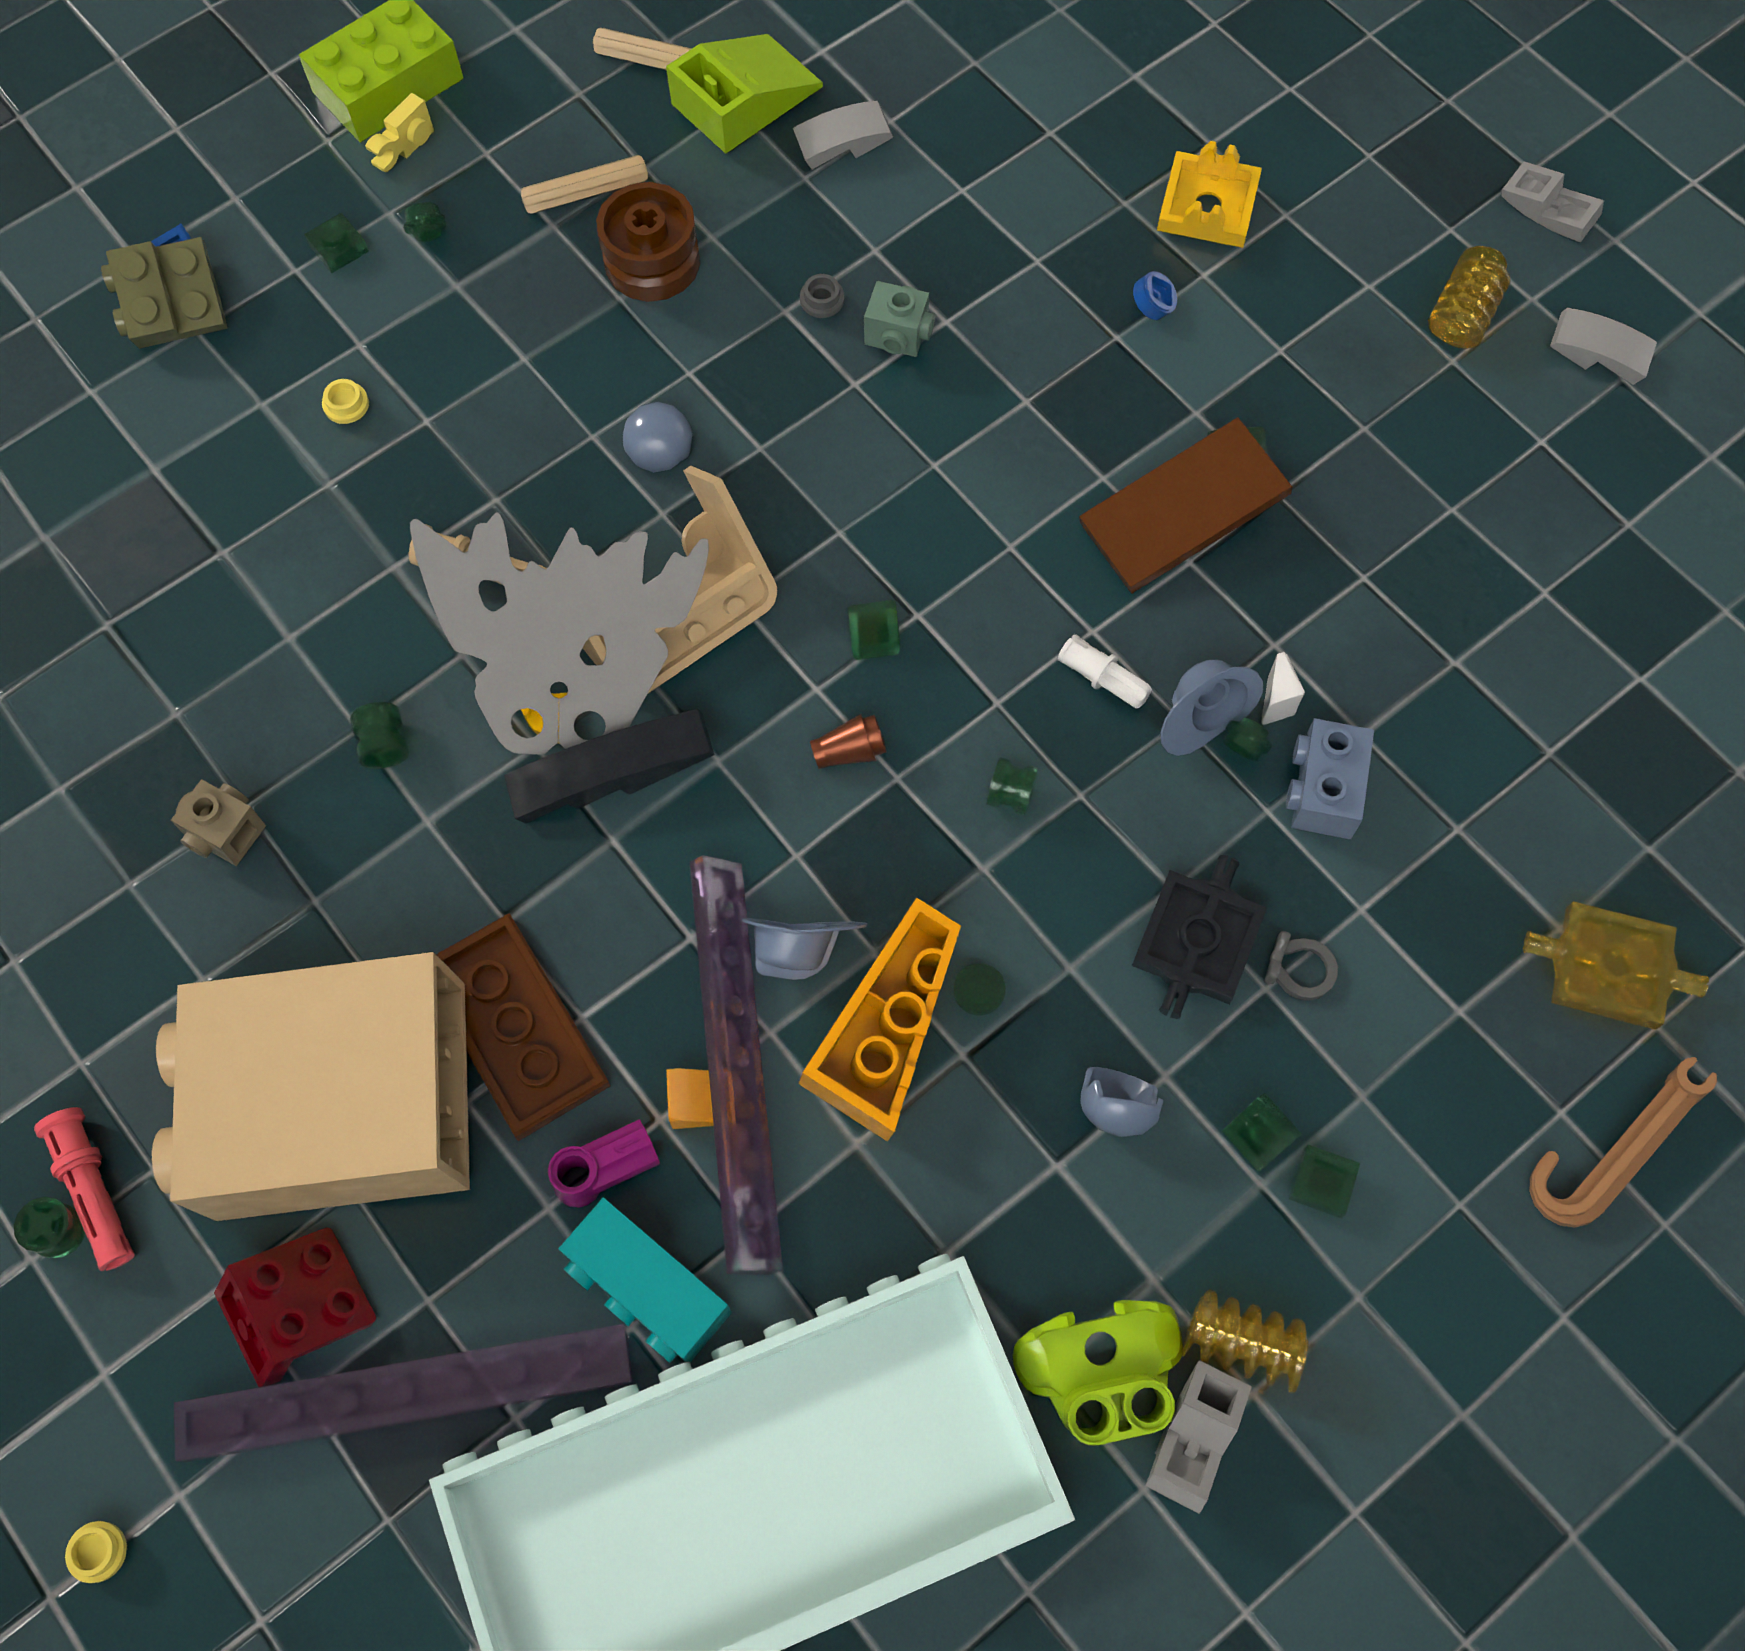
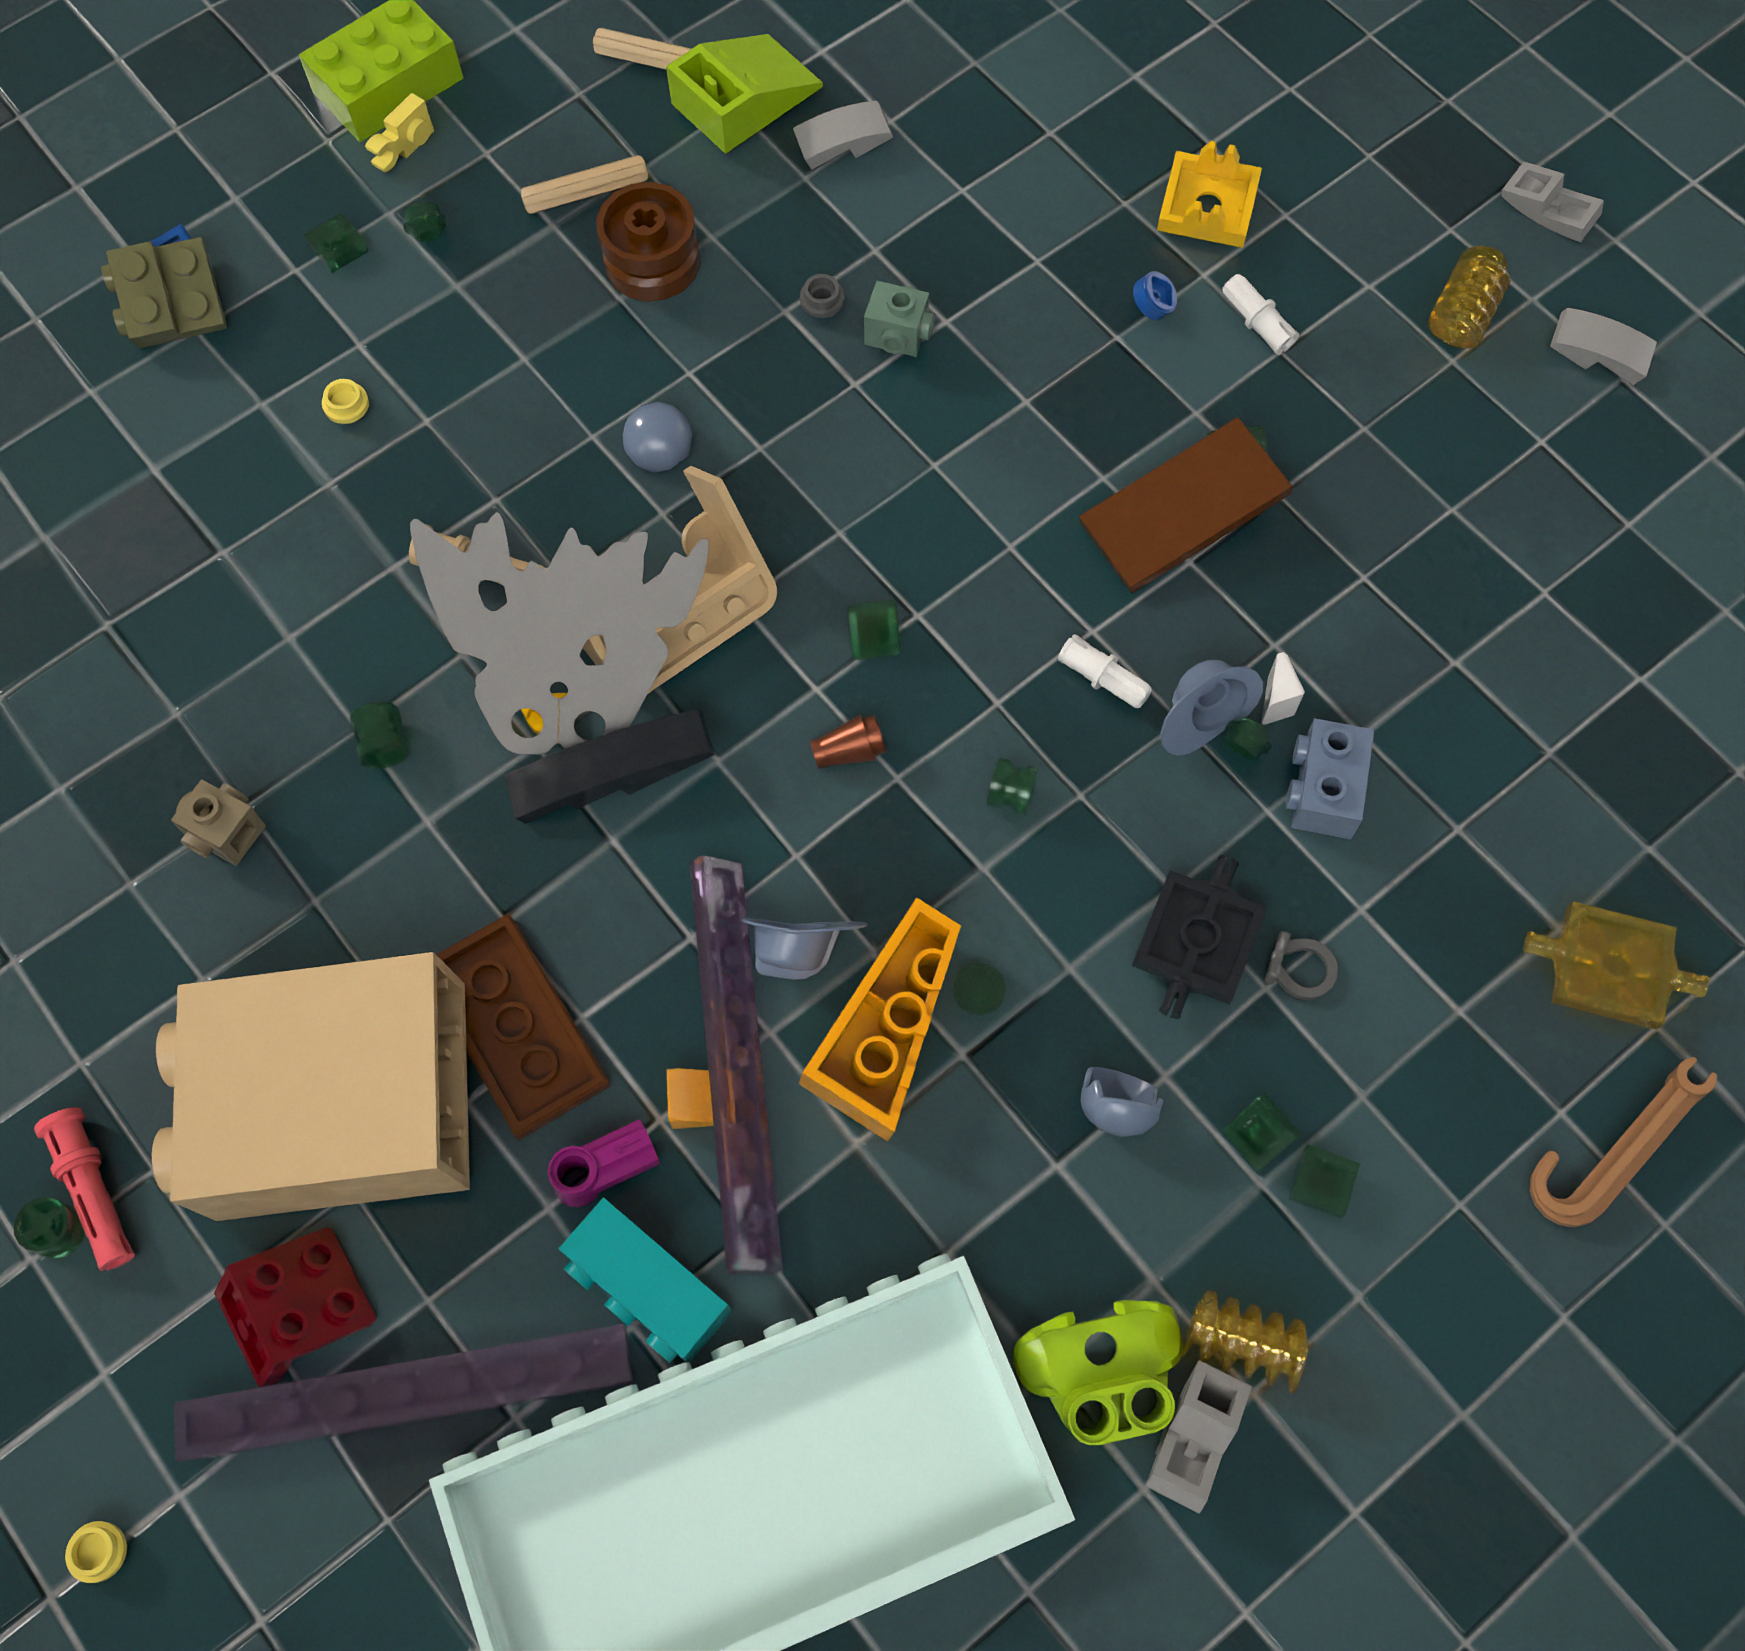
(1260, 314): none -> white axle

